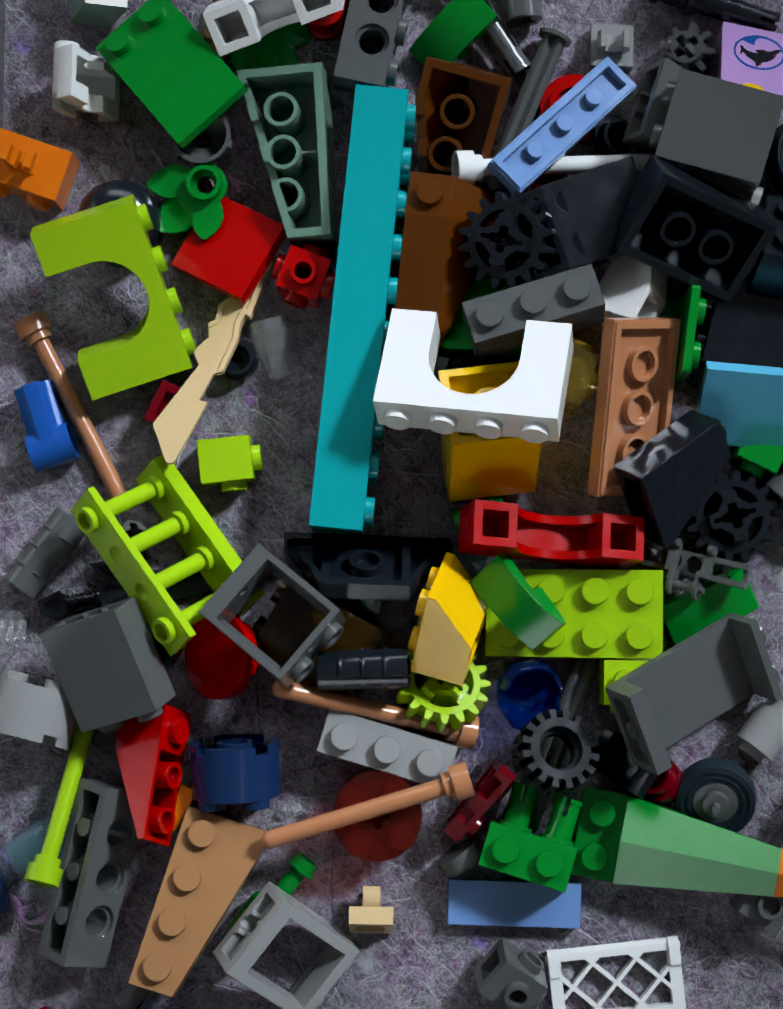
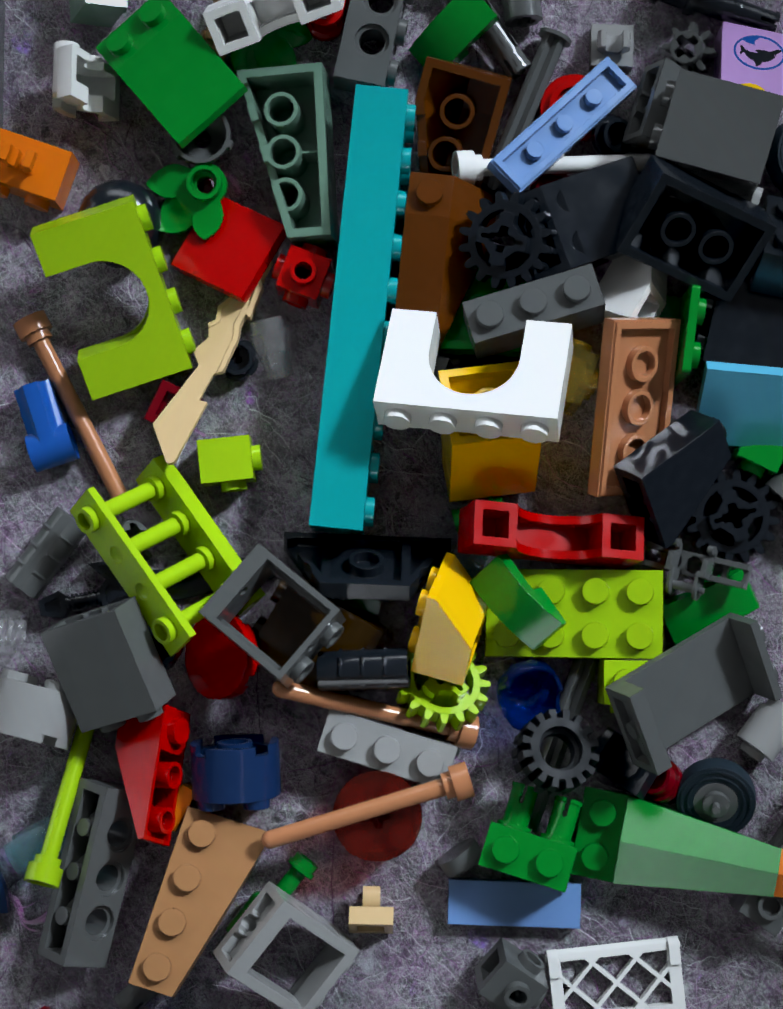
(489, 789): dark red wing -> none

